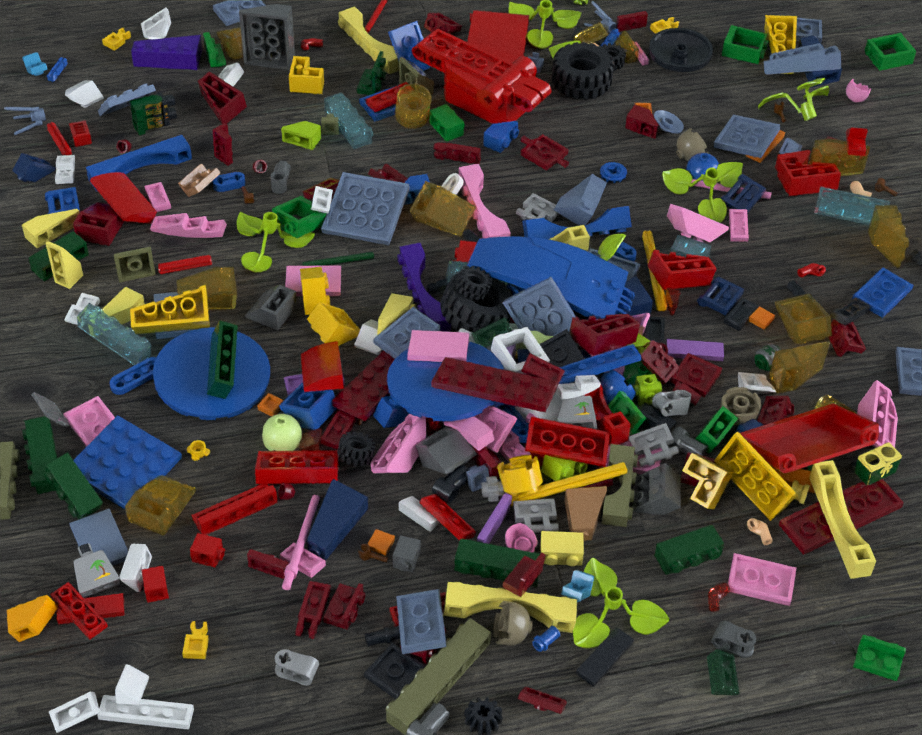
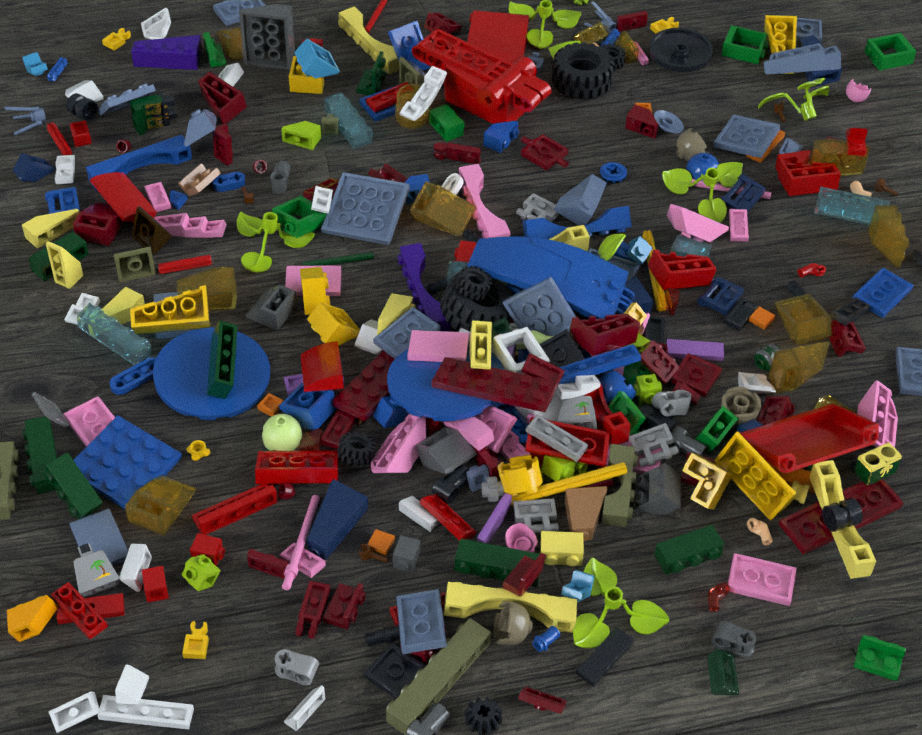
(82, 107): none -> black wheel
(149, 231): none -> dark brown slope
(177, 199): none -> blue tile
(199, 125): none -> sand blue wedge
(200, 572): none -> lime brick
(306, 708): none -> white slope
(315, 60): none -> dark azure slope
(425, 95): none -> white slope
(480, 345): none -> light yellow slope
(557, 438): none -> light grey tile
(636, 312): none -> yellow plate
(639, 250): none -> dark azure bracket
(842, 514): none -> black wheel

